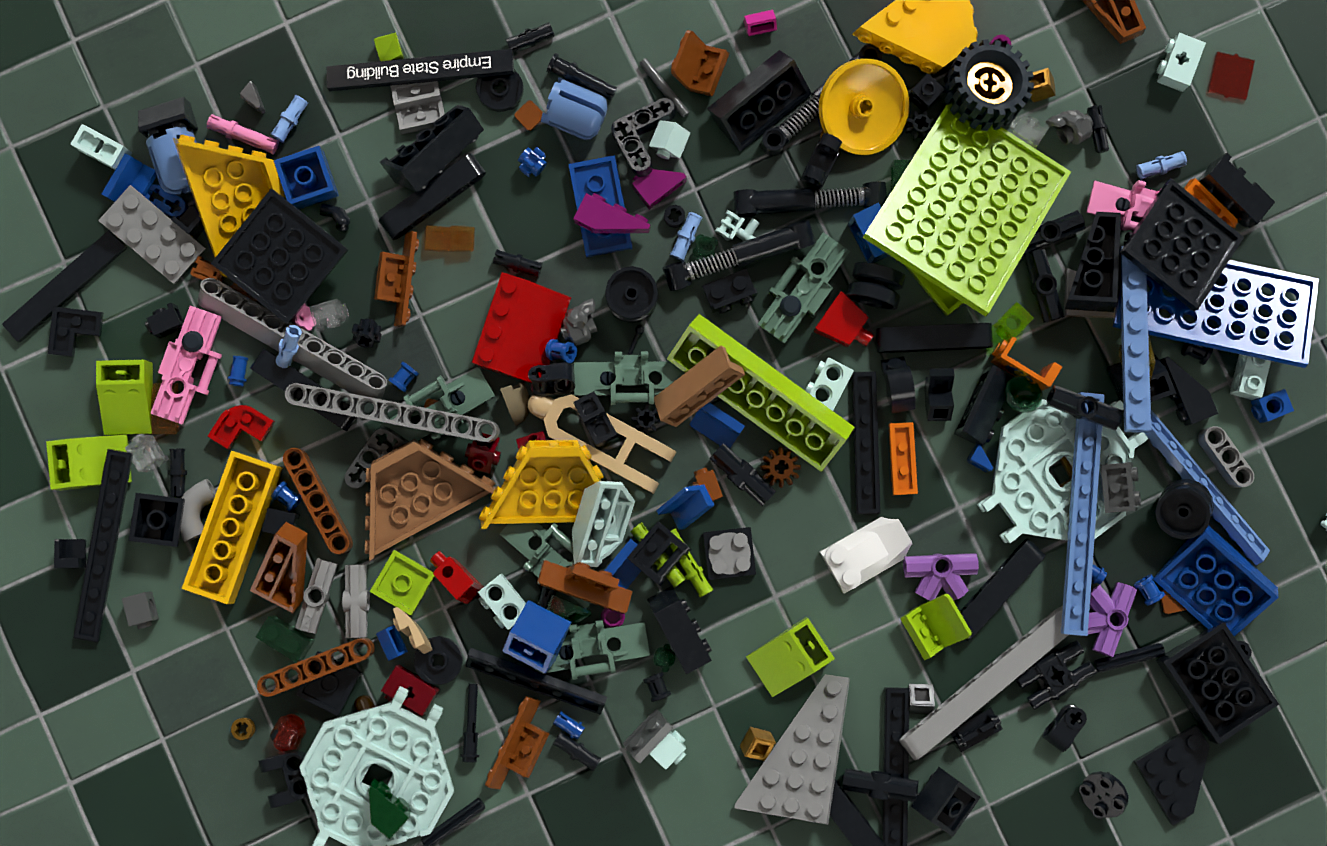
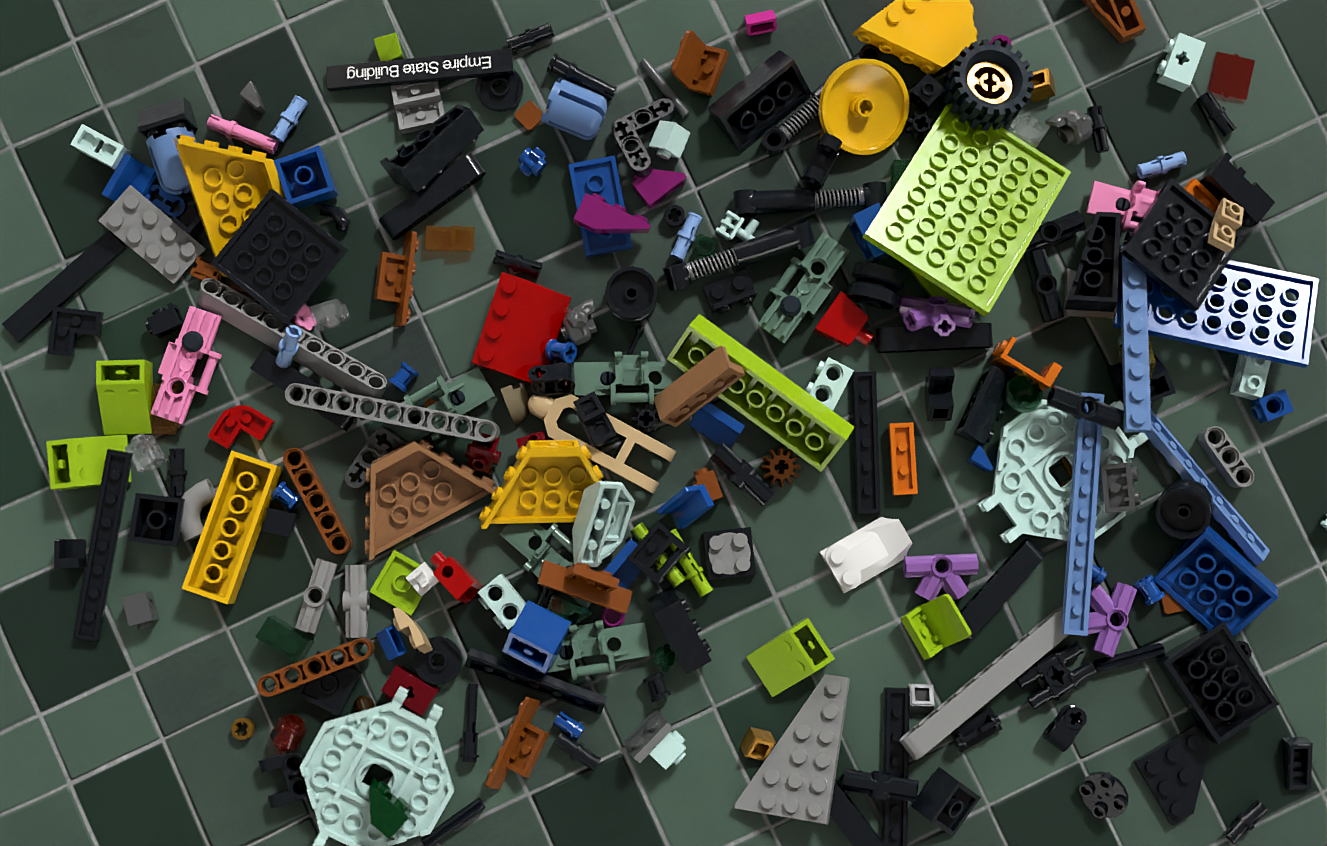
(238, 371): blue pin -> none
(283, 569): dark orange wedge -> none
(366, 333): black gear -> none
(422, 579): none -> white tile
(899, 384): black brick -> none
(936, 312): none -> medium lavender piece
(1021, 317): clear neon green brick -> none
(1191, 398): black slope -> none
(1198, 352): black bush -> none
(1216, 113): none -> black pin
(1224, 225): none -> tan slope
(1245, 822): none -> black pin
(1305, 751): none -> black slope

